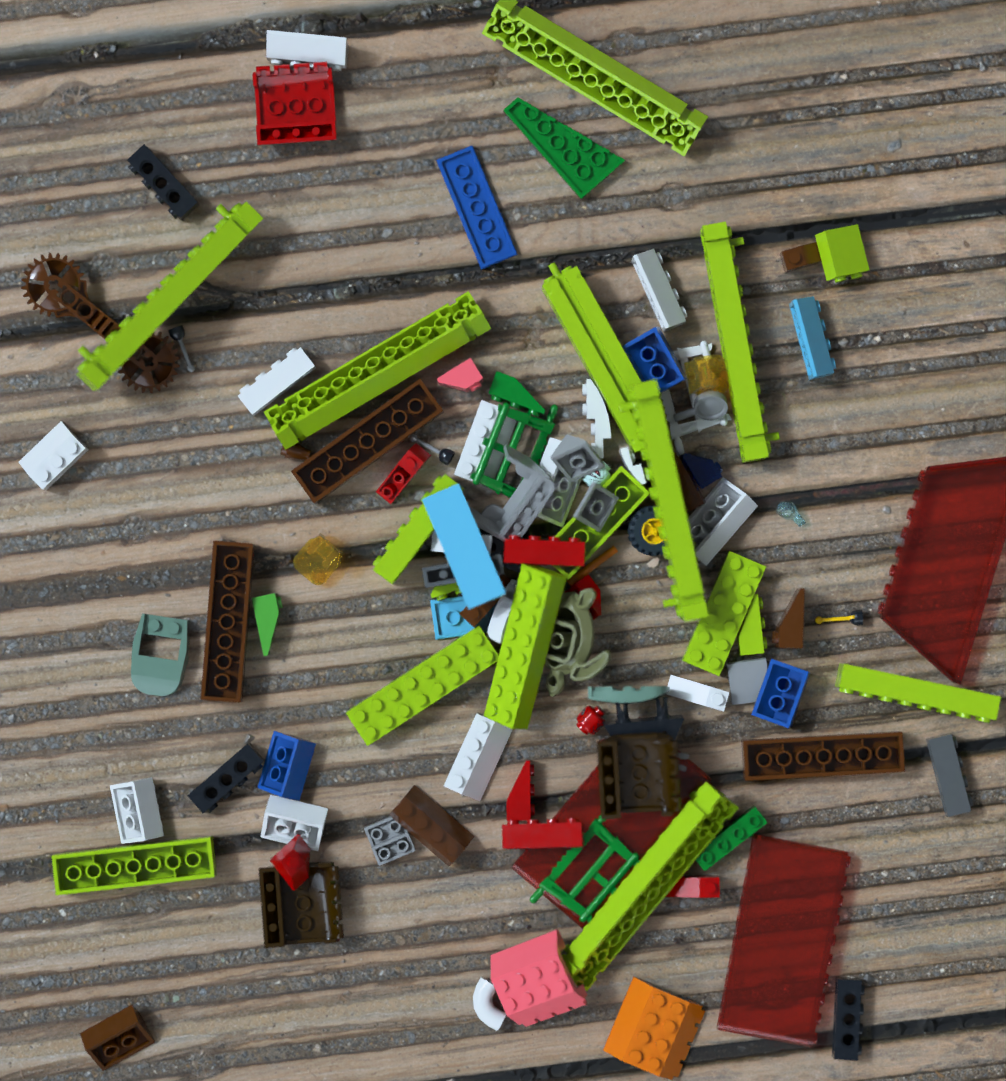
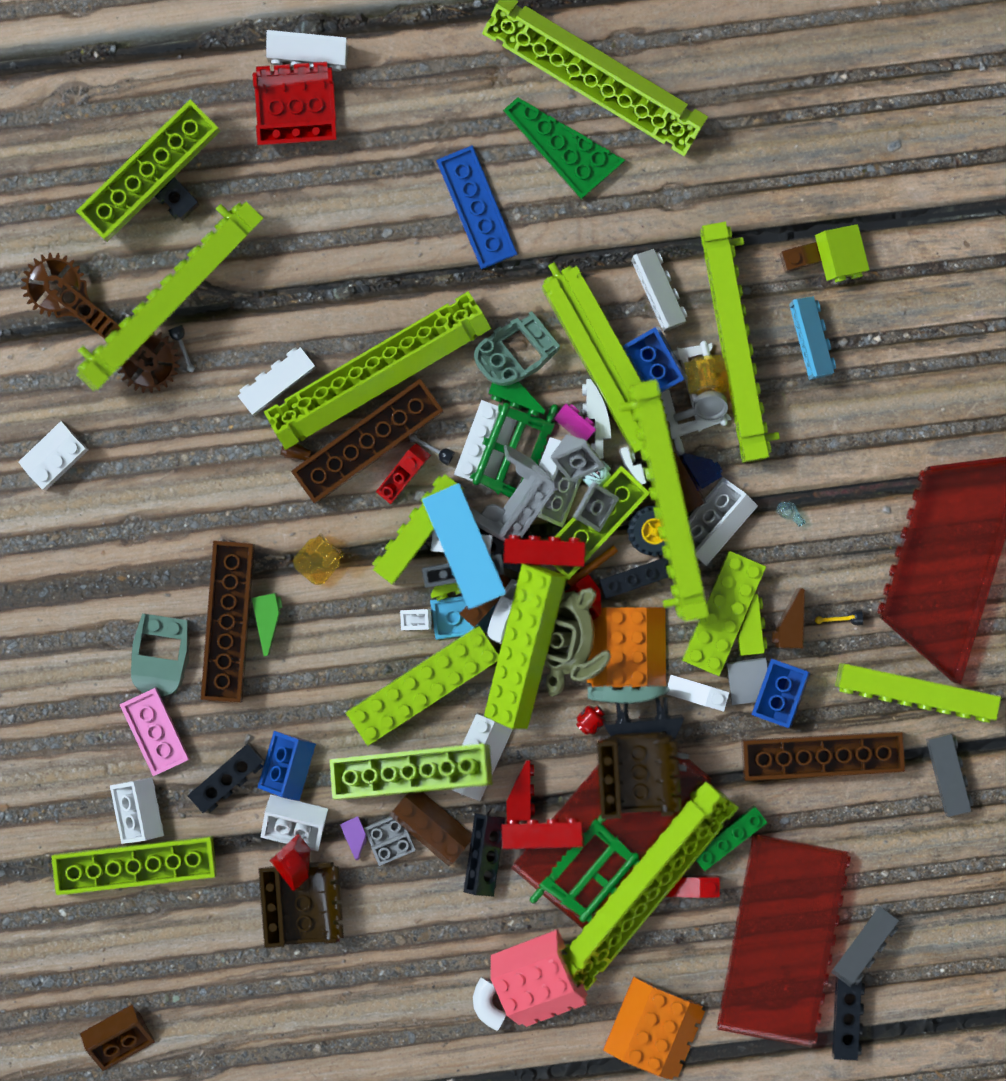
(148, 170): none -> lime brick
(154, 731): none -> bright pink plate
(354, 835): none -> medium lavender slope
(411, 772): none -> lime brick
(416, 619): none -> white slope
(462, 377): coral slope -> none
(484, 855): none -> black brick
(500, 365): none -> sand green slope
(570, 420): none -> dark pink slope
(634, 578): none -> black brick
(636, 646): none -> orange slope
(864, 947): none -> dark grey brick

